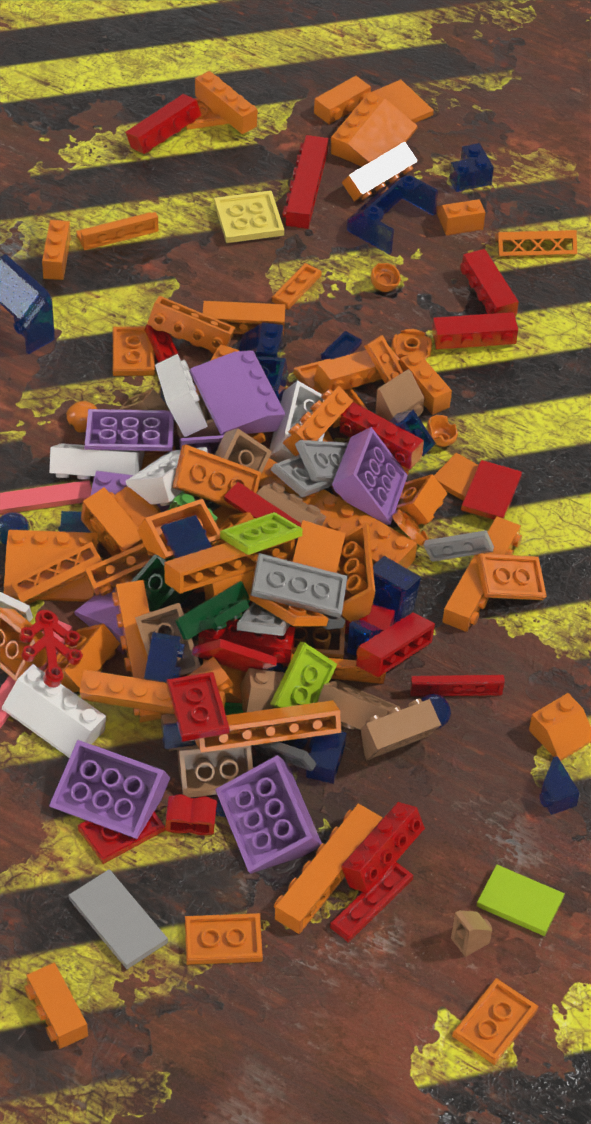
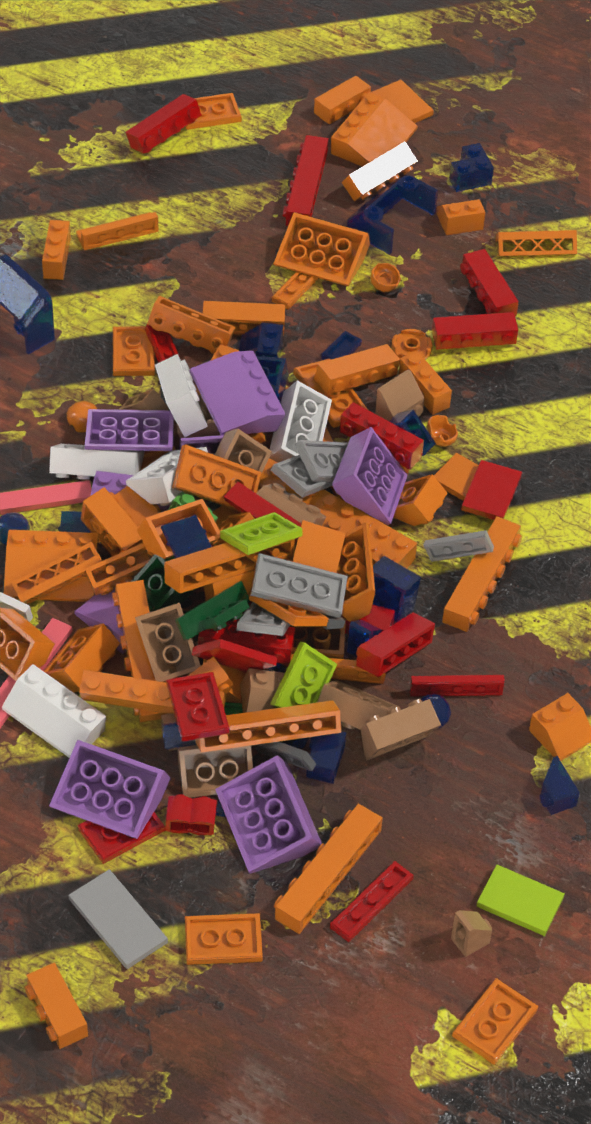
(48, 622): red plant -> none
(164, 657): clear blue brick -> none
(226, 102): orange brick -> none
(249, 216): light yellow plate -> none
(321, 417): orange brick -> none
(322, 249): none -> orange slope
(382, 847): red brick -> none
(383, 358): orange tile -> none
(410, 527): orange tile -> none
(511, 576): orange tile -> none

